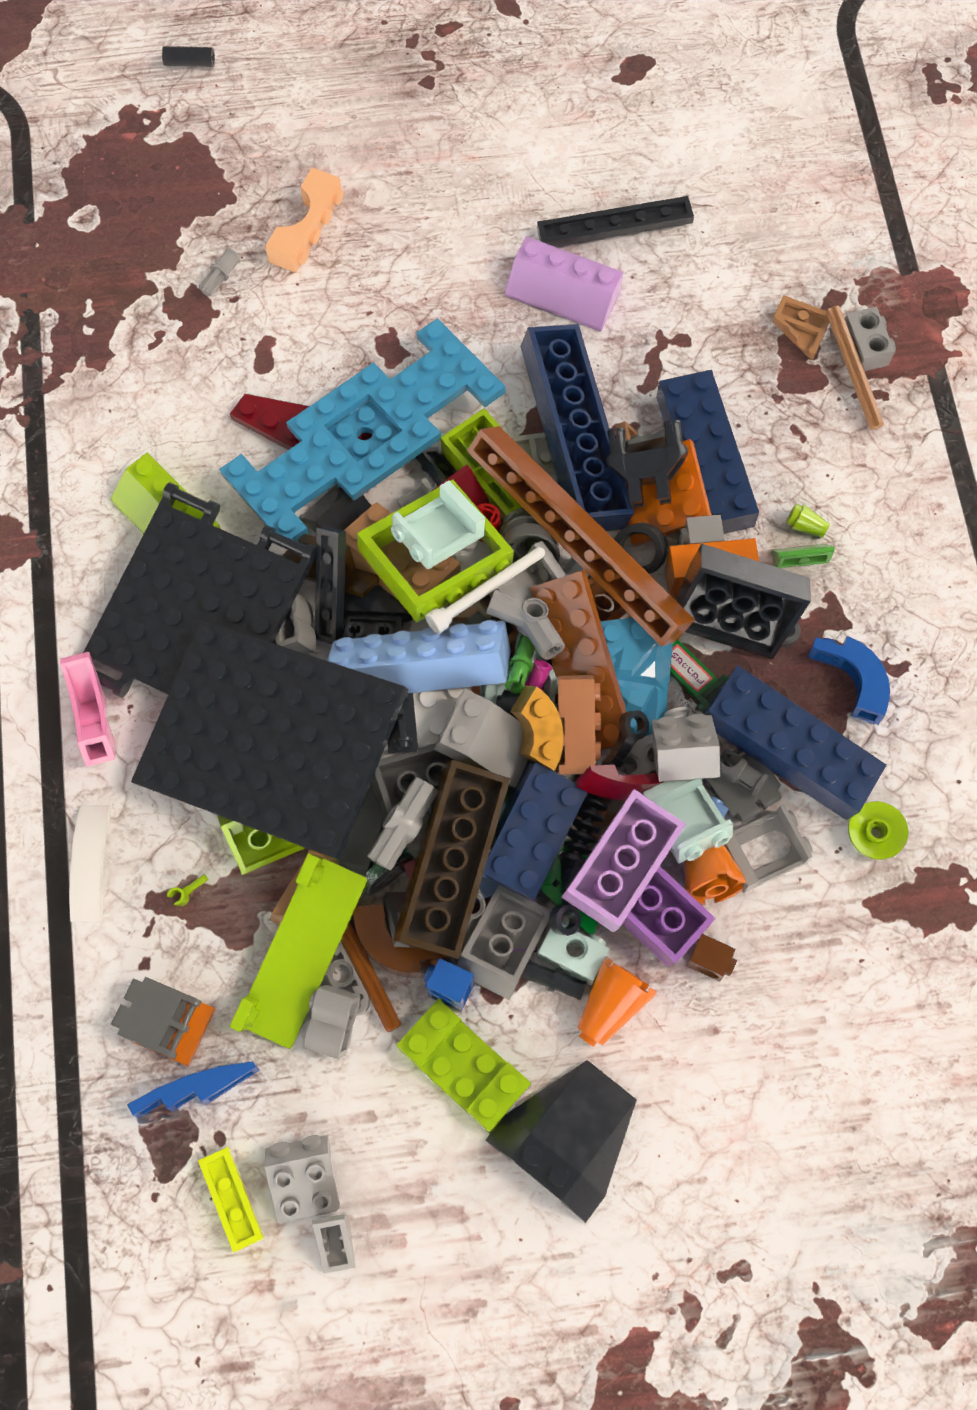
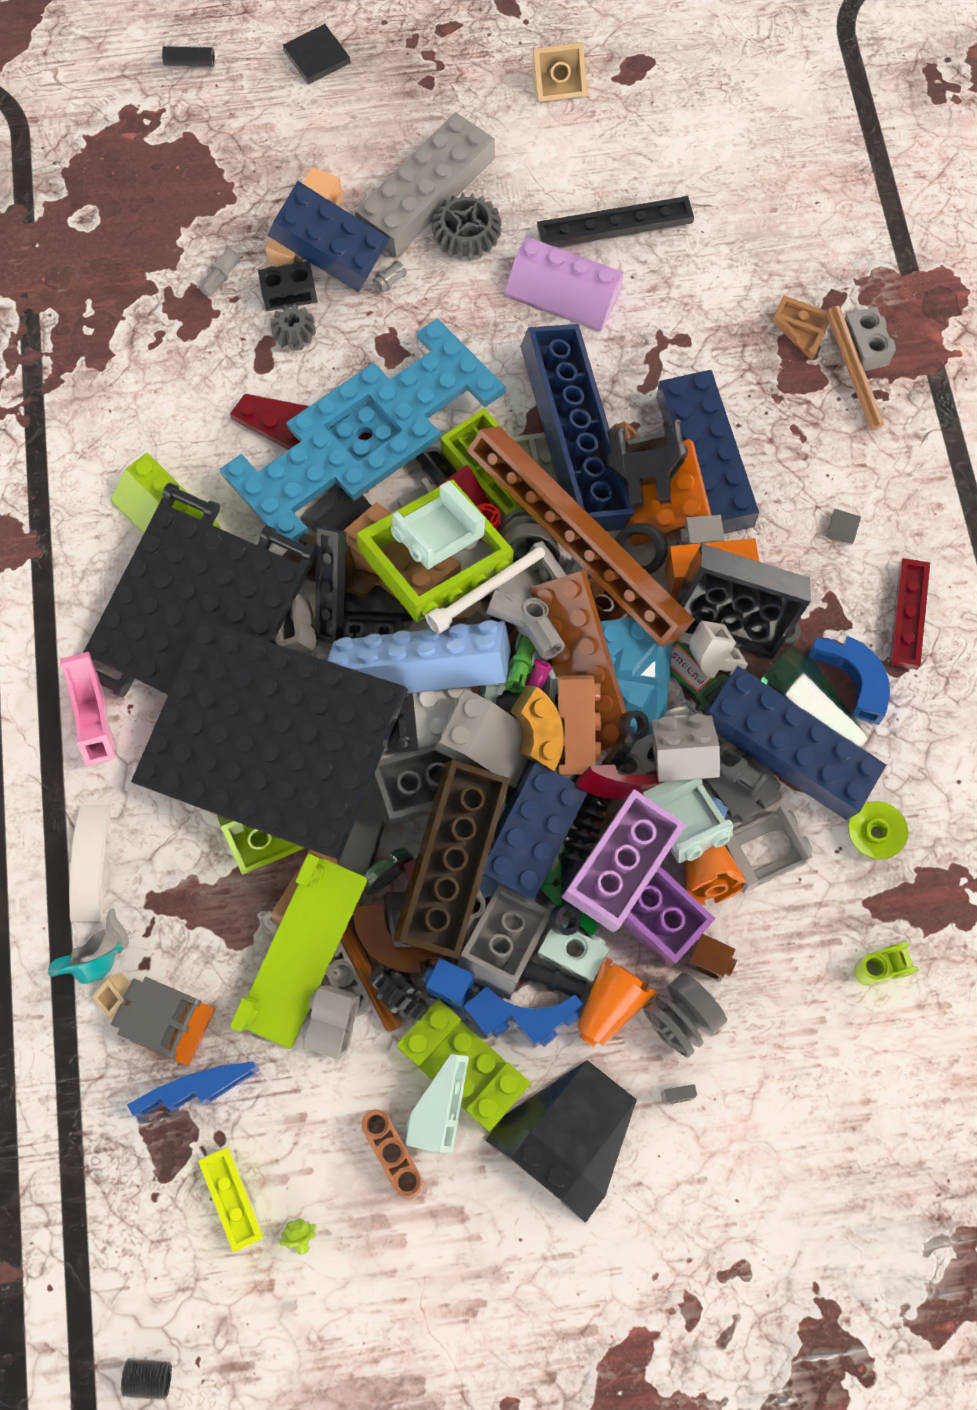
(97, 956): none -> hair
(112, 994): none -> tan slope
(146, 1379): none -> black piece
(186, 891): lime hand -> none
(288, 285): none -> black brick
(293, 327): none -> dark grey gear
(297, 1235): none -> lime plant
(301, 1178): light grey bracket -> none
(316, 53): none -> black tile
(328, 236): none -> dark blue brick
(334, 1242): light grey slope -> none
(380, 1142): none -> nougat beam
(389, 276): none -> light grey pin
(398, 993): none -> black gear
(402, 823): light grey piece -> none
(430, 175): none -> light grey brick
(436, 1115): none -> light aqua slope
(470, 235): none -> dark grey gear
(537, 1025): none -> blue arch
(559, 72): none -> tan slope
(679, 1094): none -> dark grey tile
(680, 1019): none -> dark grey wheel
(715, 649): none -> white brick
(802, 555): bright green slope -> none
(806, 686): none -> clear green wedge
(807, 521): lime cone -> none
(843, 526): none -> dark grey tile
(890, 962): none -> lime piece
(910, 614): none -> dark red plate

